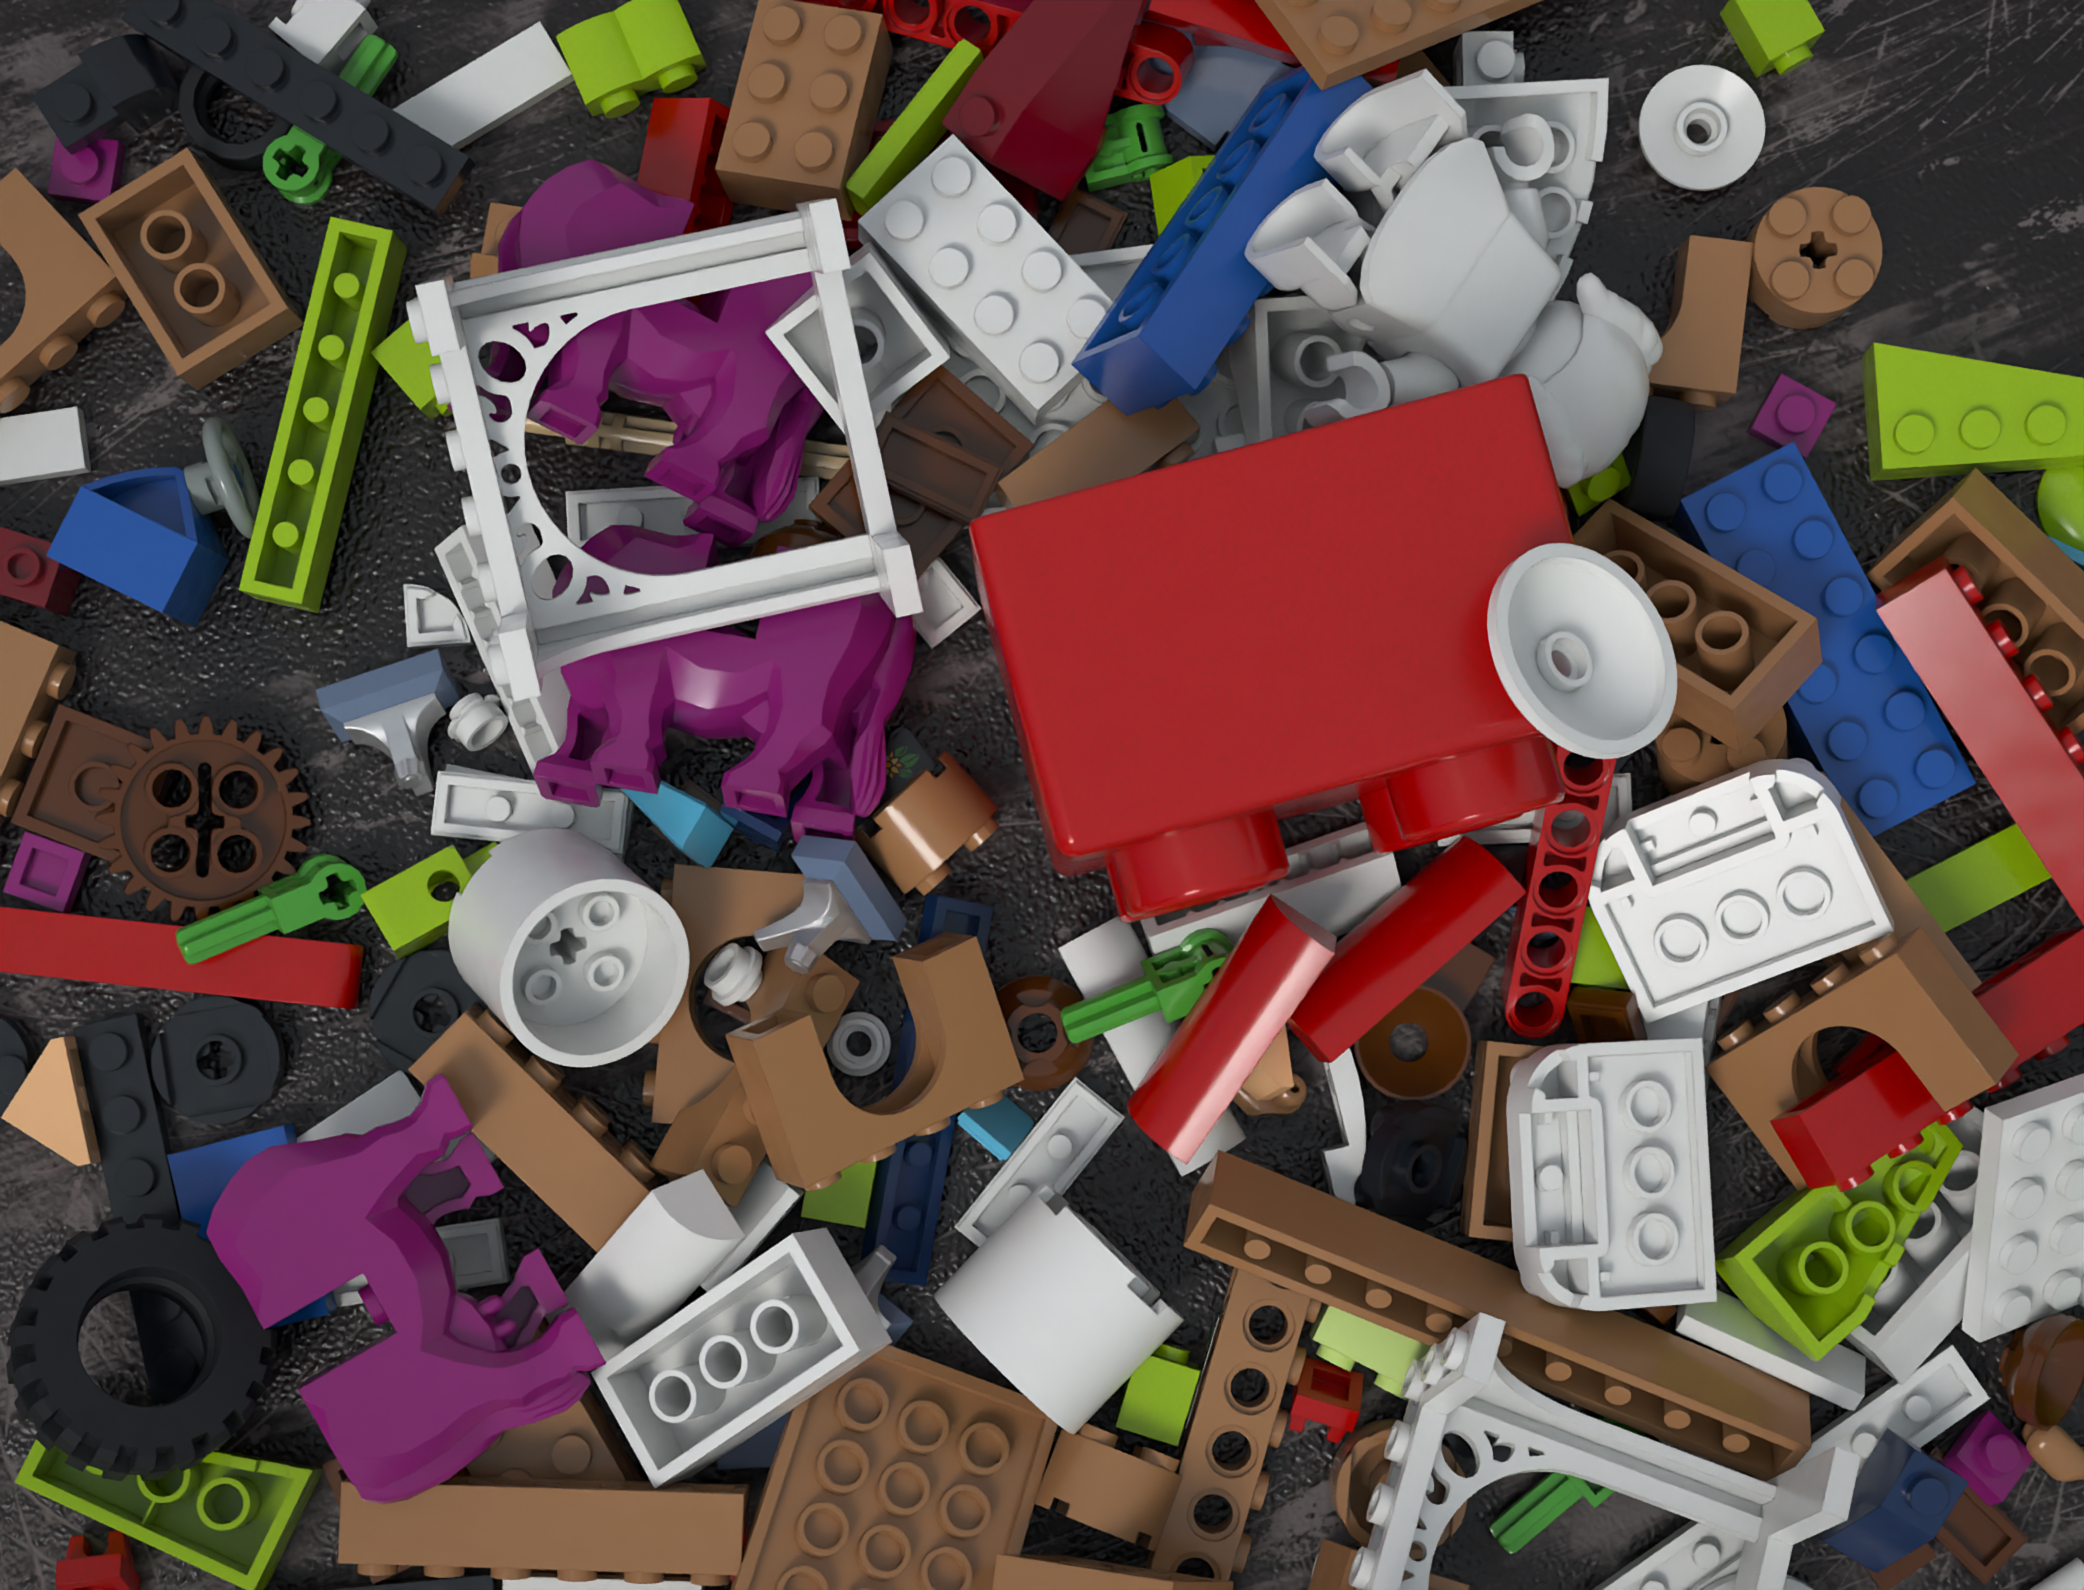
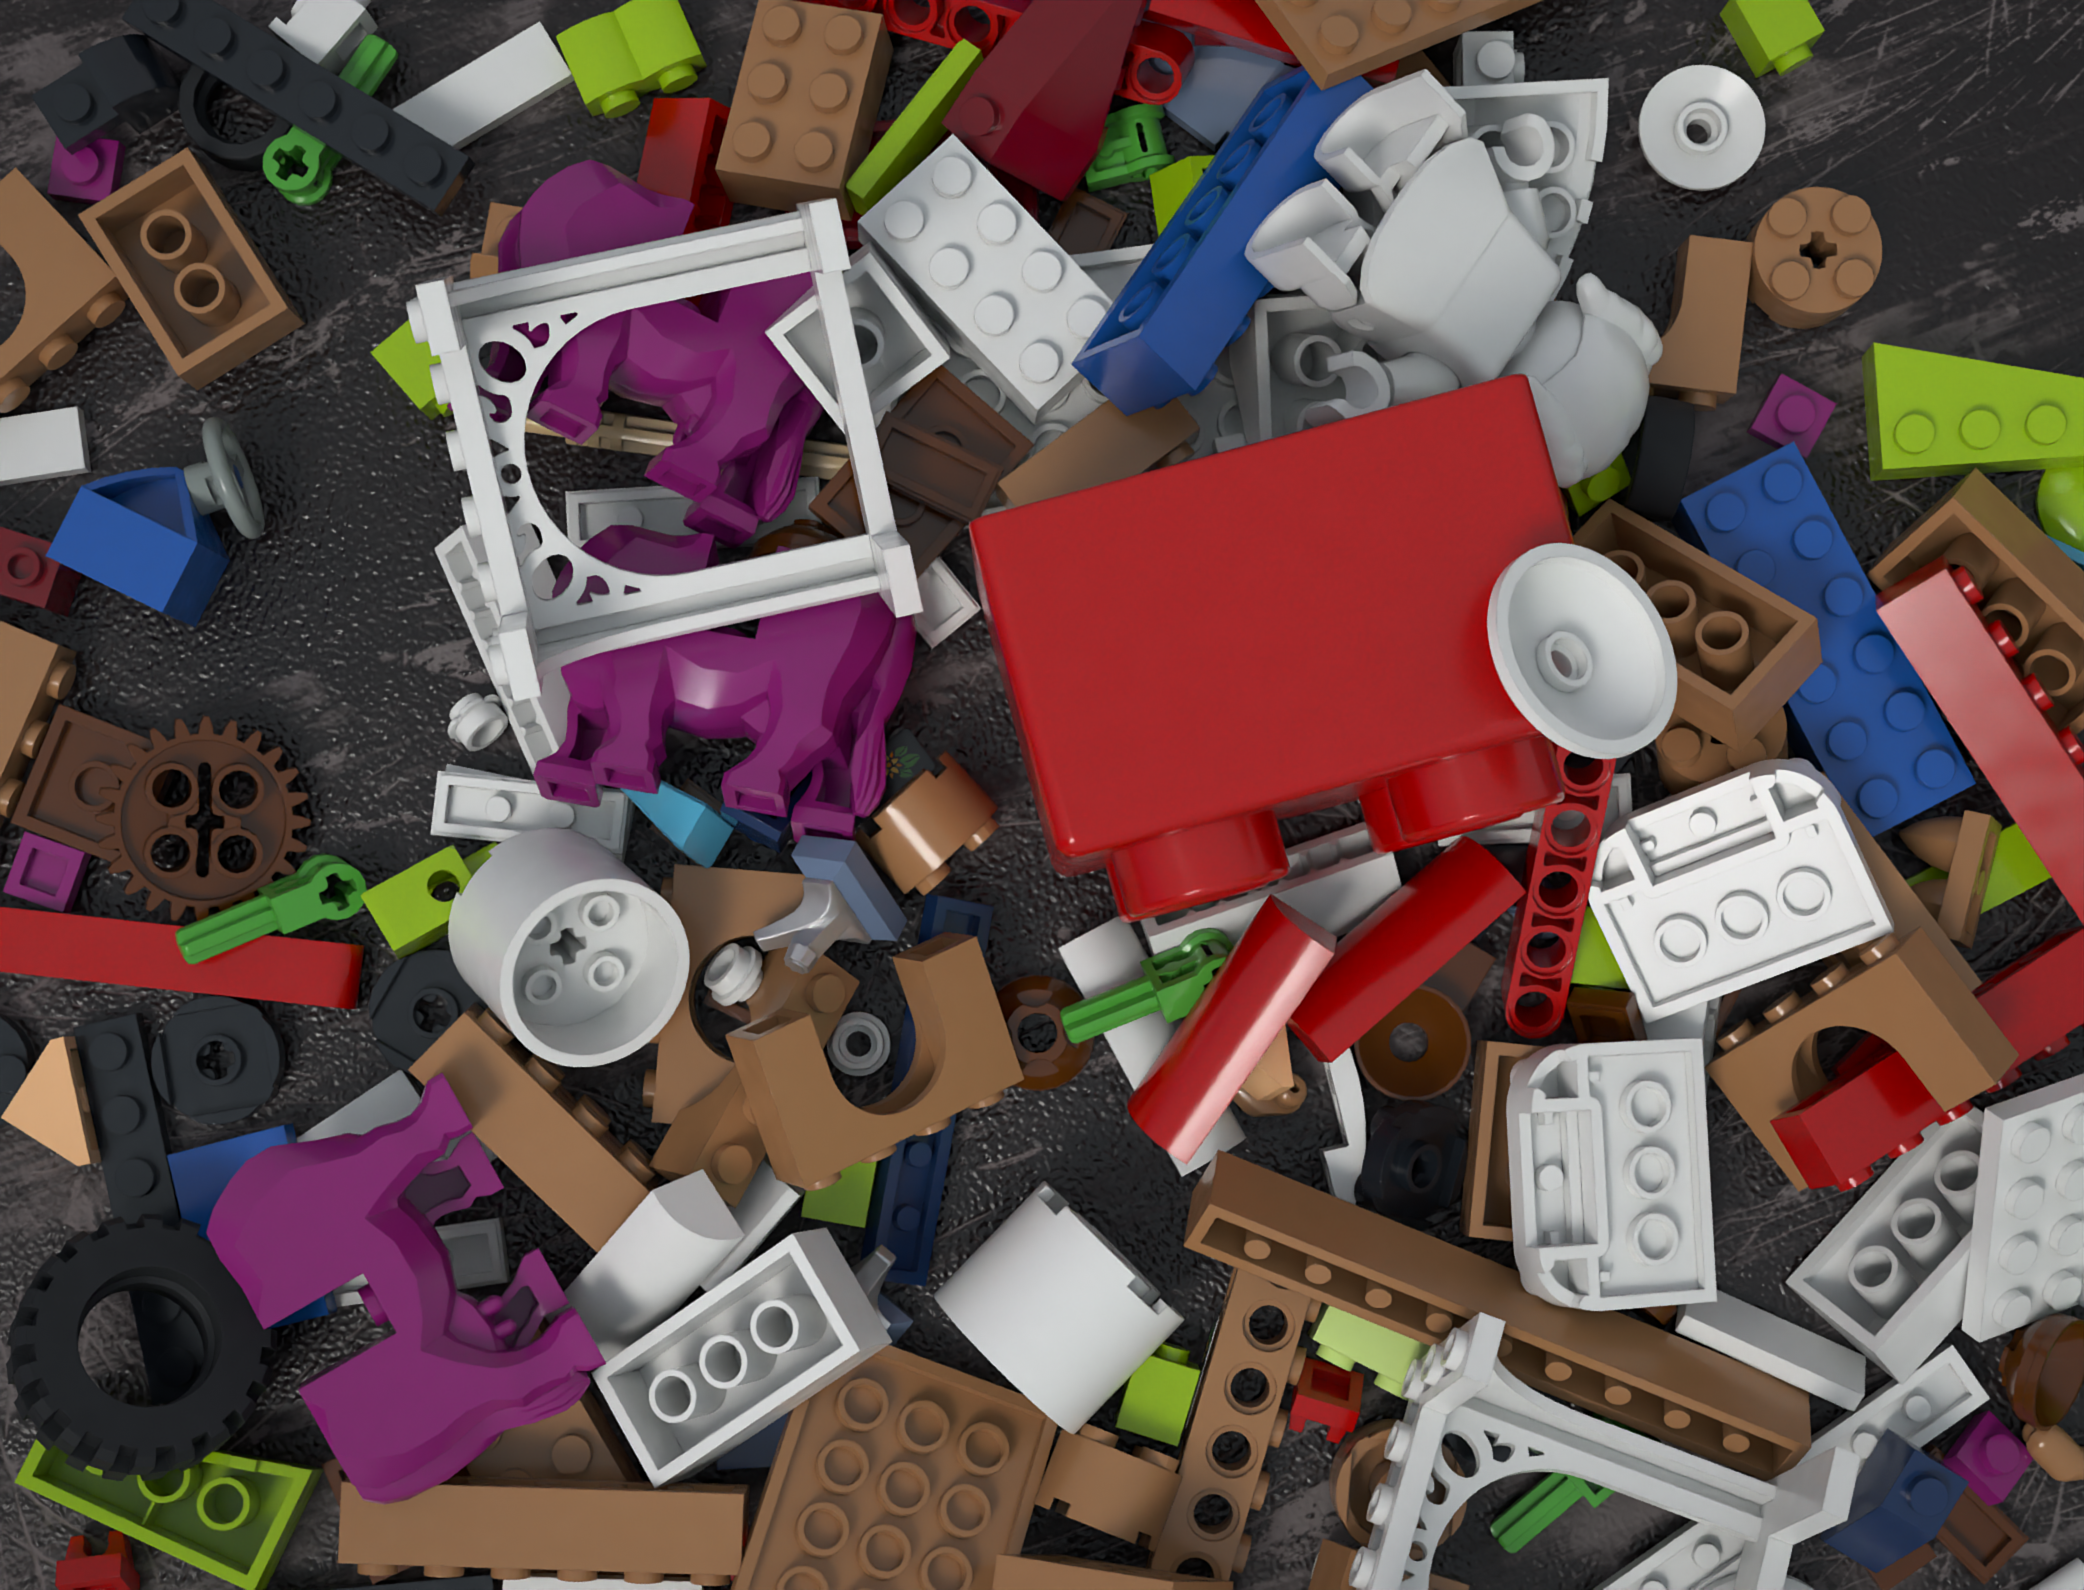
(323, 415): lime brick -> none
(394, 712): piece -> none
(433, 619): white tile -> none
(997, 1126): medium azure slope -> none
(1050, 1153): white tile -> none
(1825, 1252): lime wedge -> none
(1967, 852): none -> medium nougat tile

